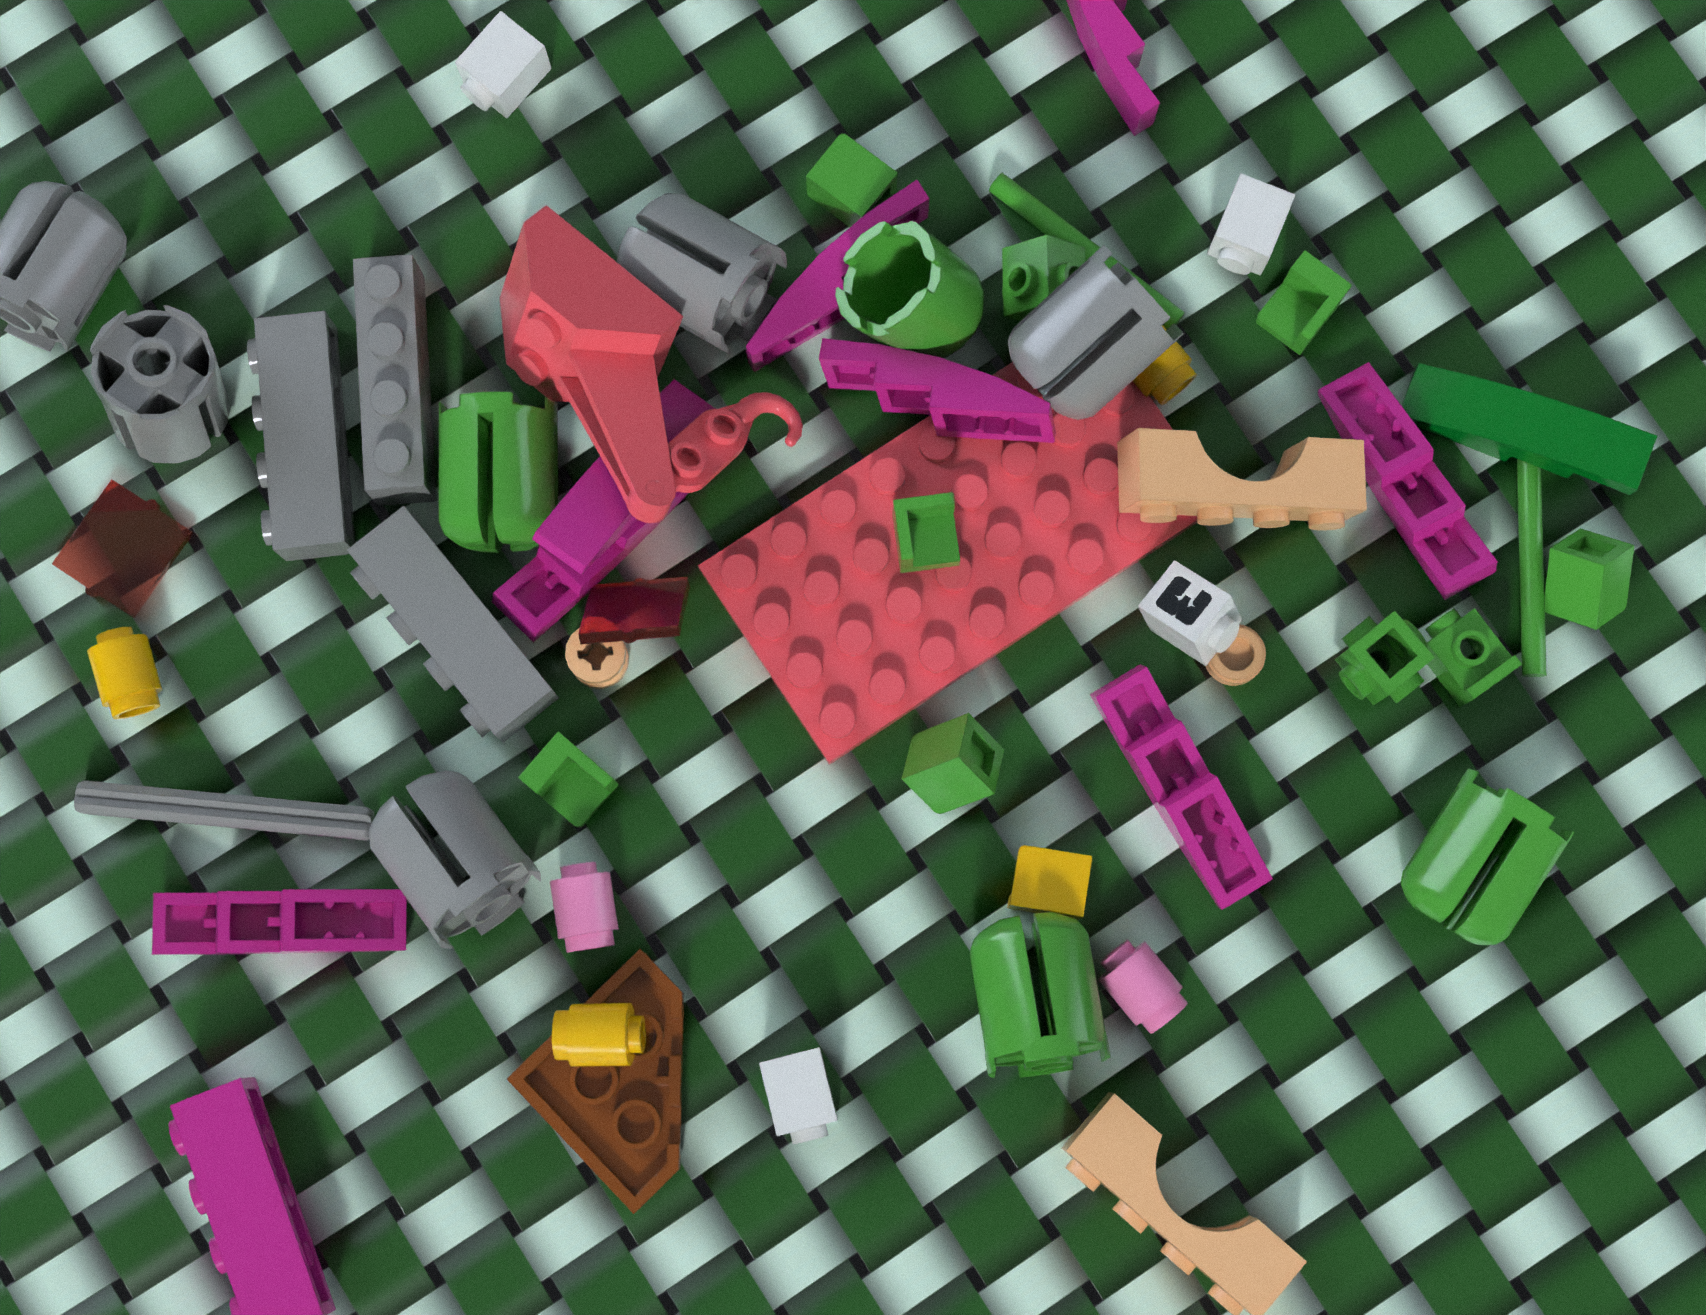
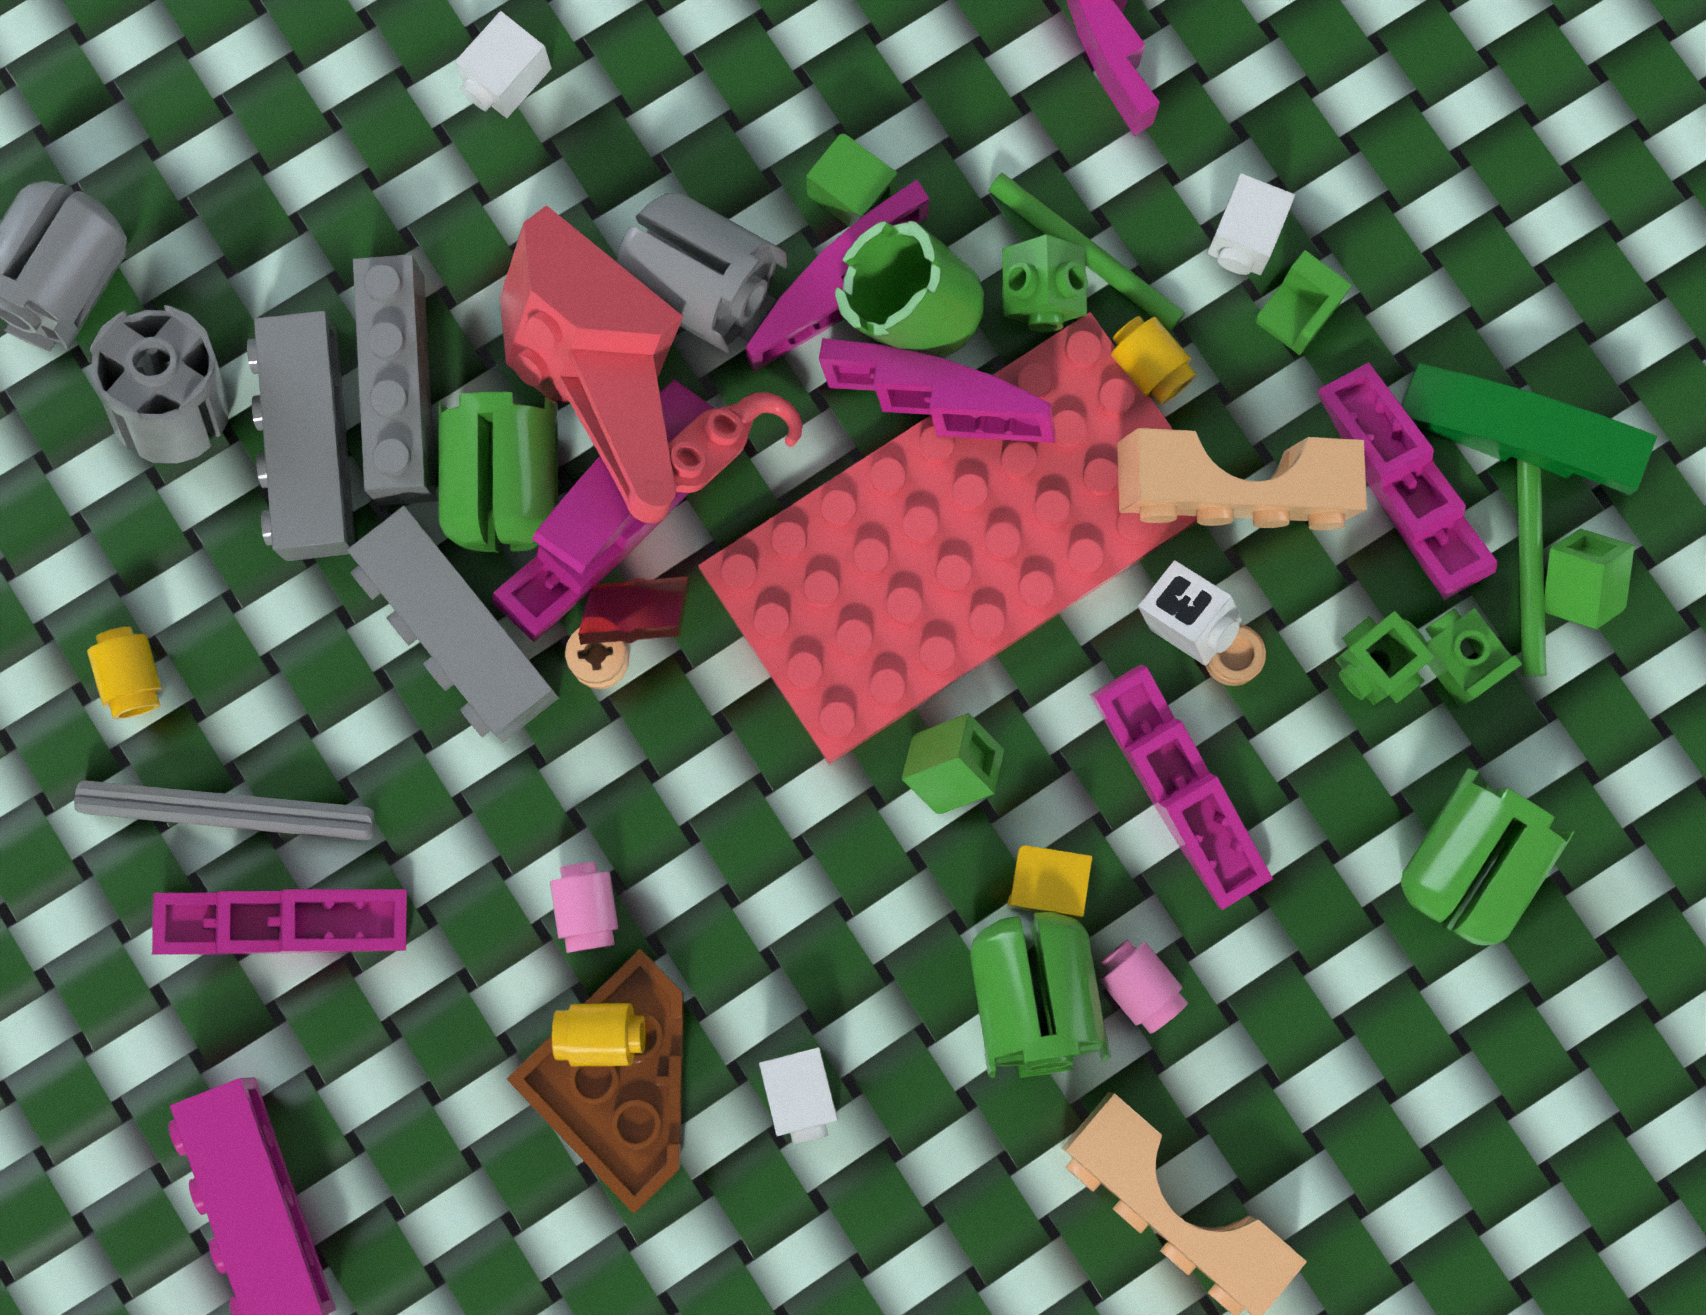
(122, 548): clear red piece -> none
(476, 839): light grey cylinder -> none
(568, 780): bright green panel -> none
(925, 532): bright green panel -> none
(1090, 338): light grey cylinder -> none

